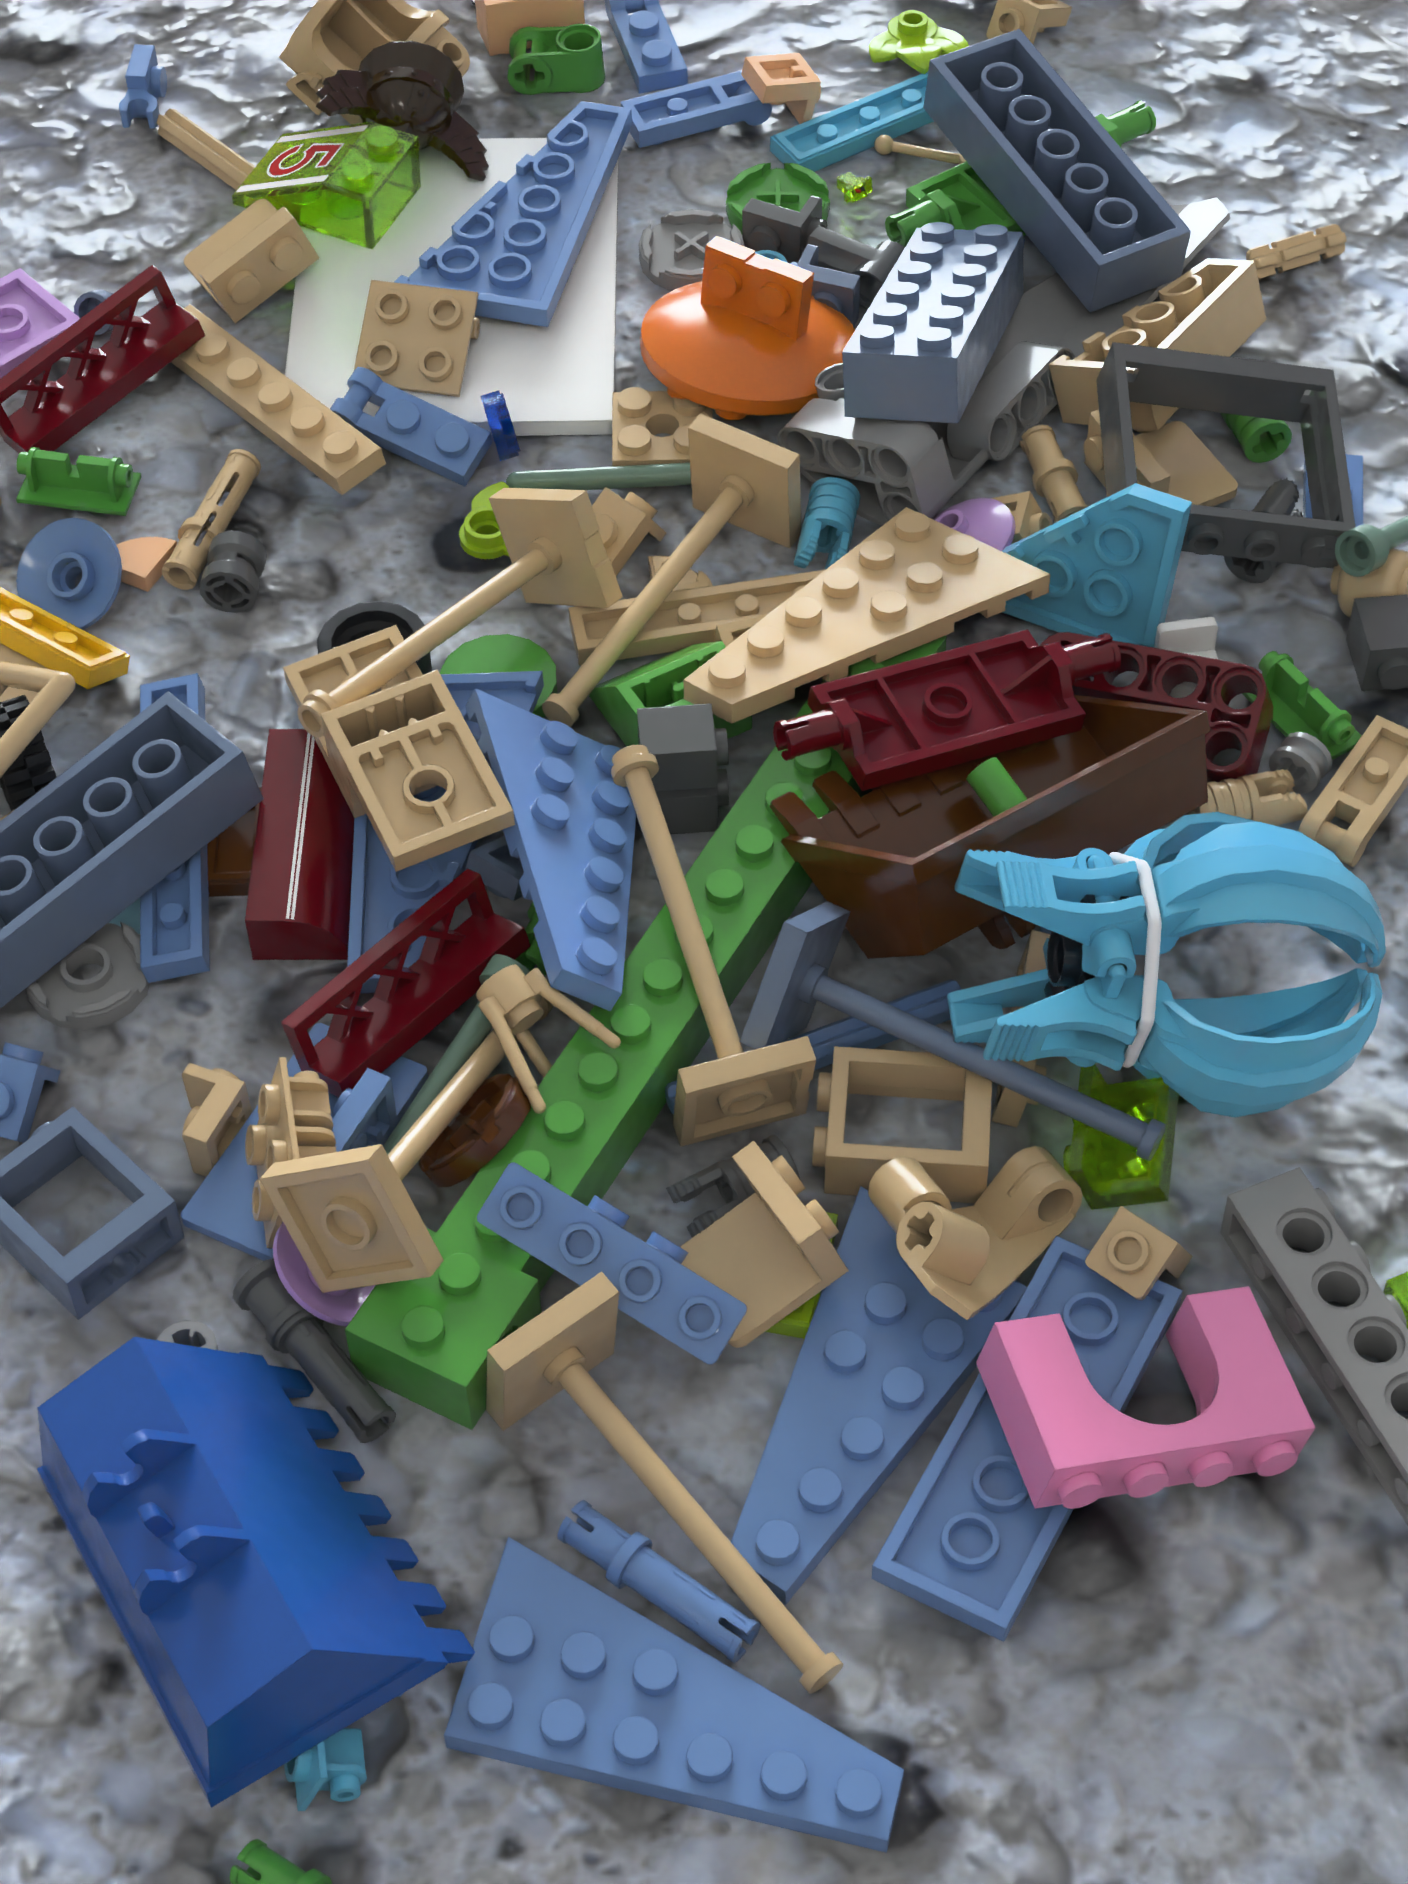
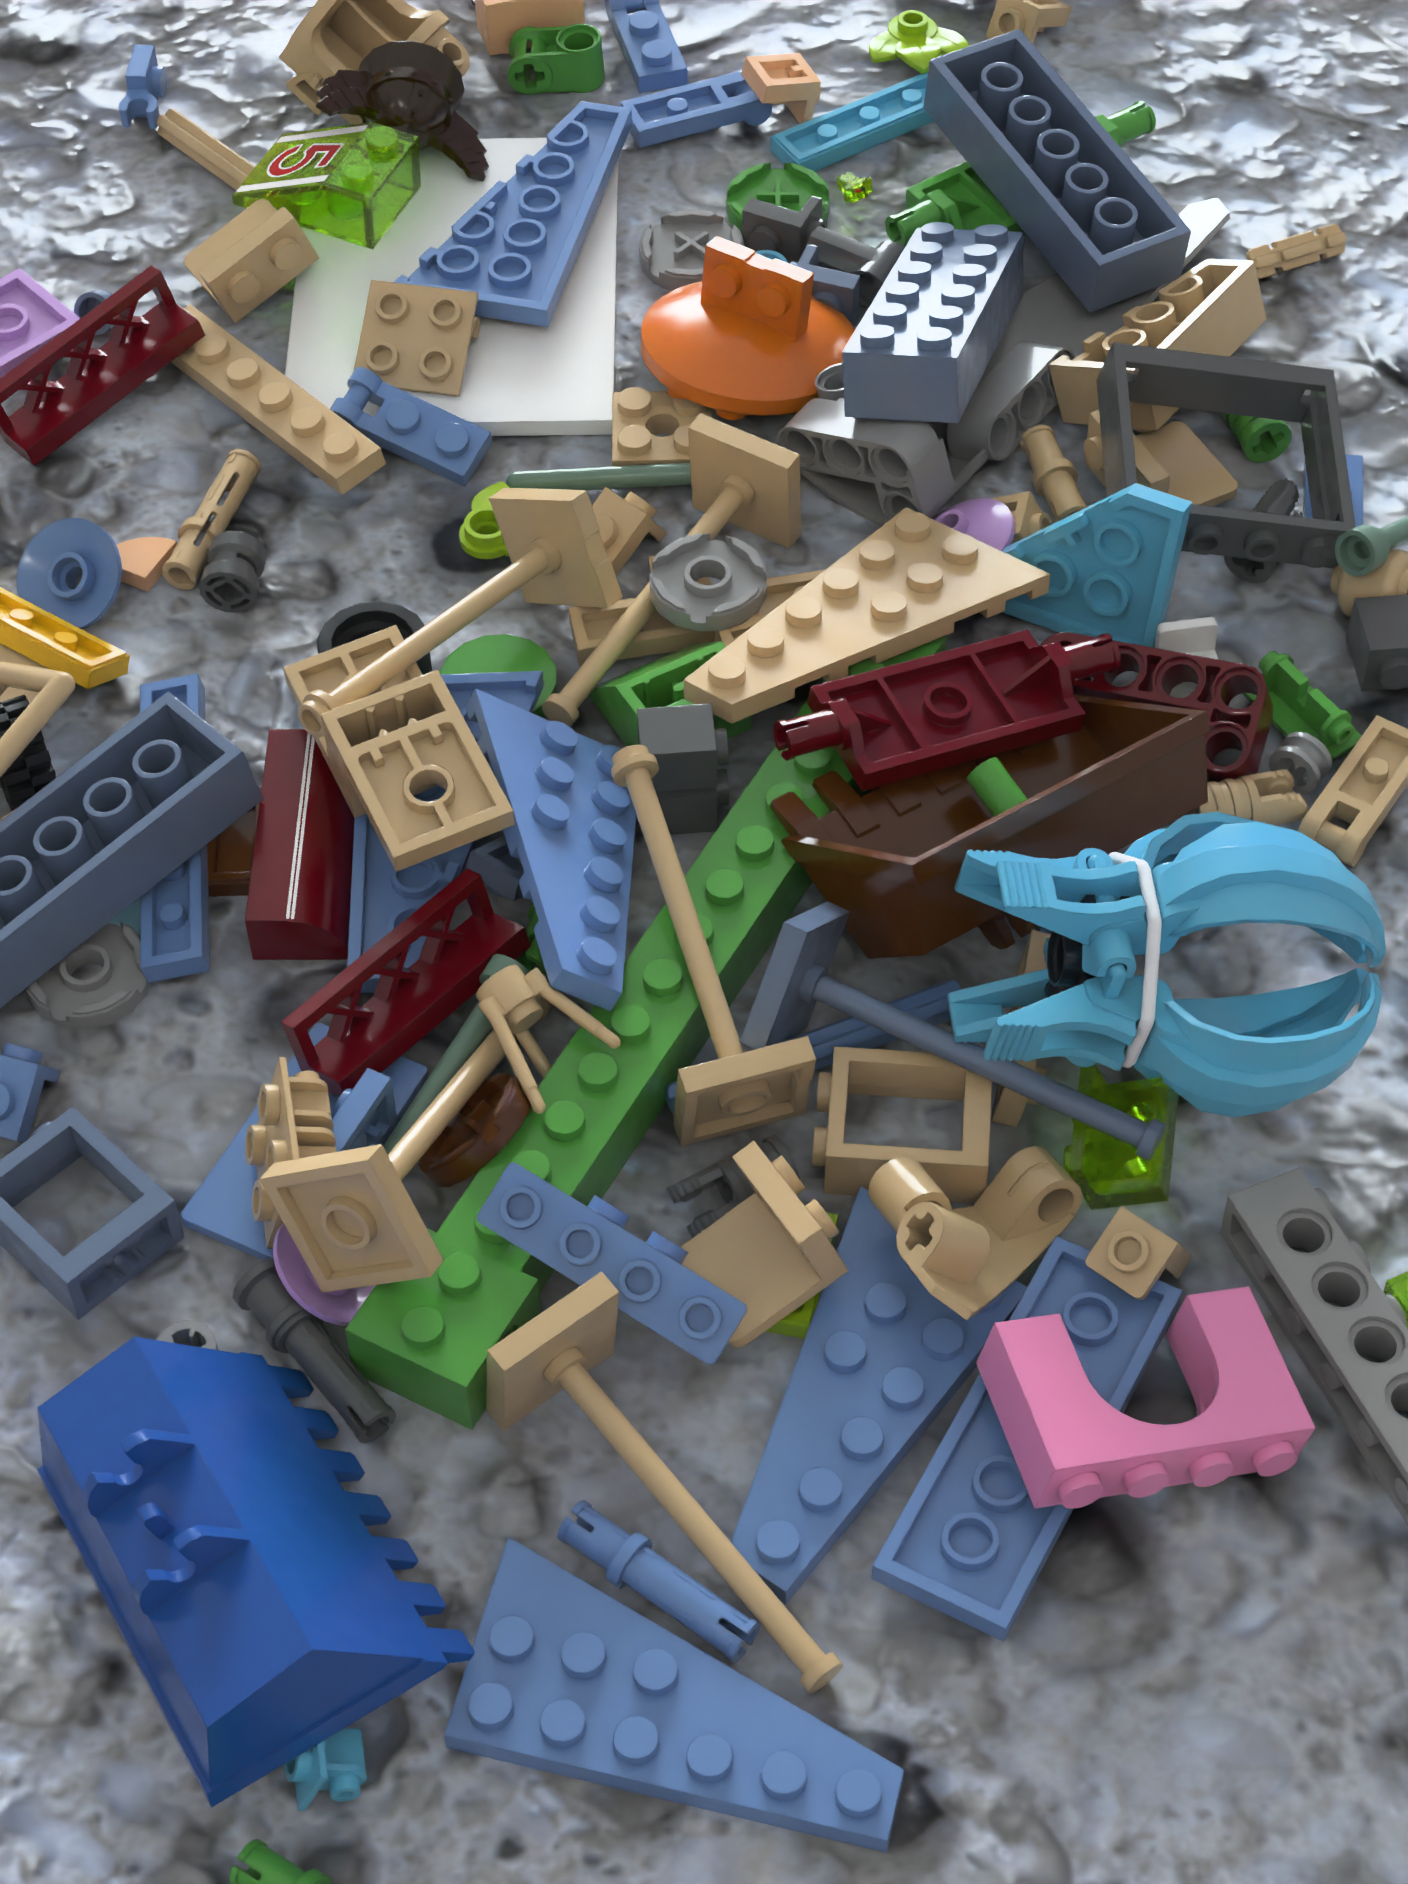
(89, 486): bright green hinge -> none
(217, 1114): tan bracket -> none
(500, 425): clear blue tile -> none
(708, 606): none -> light grey tile
(828, 521): medium azure hinge -> none
(885, 144): tan hinge -> none

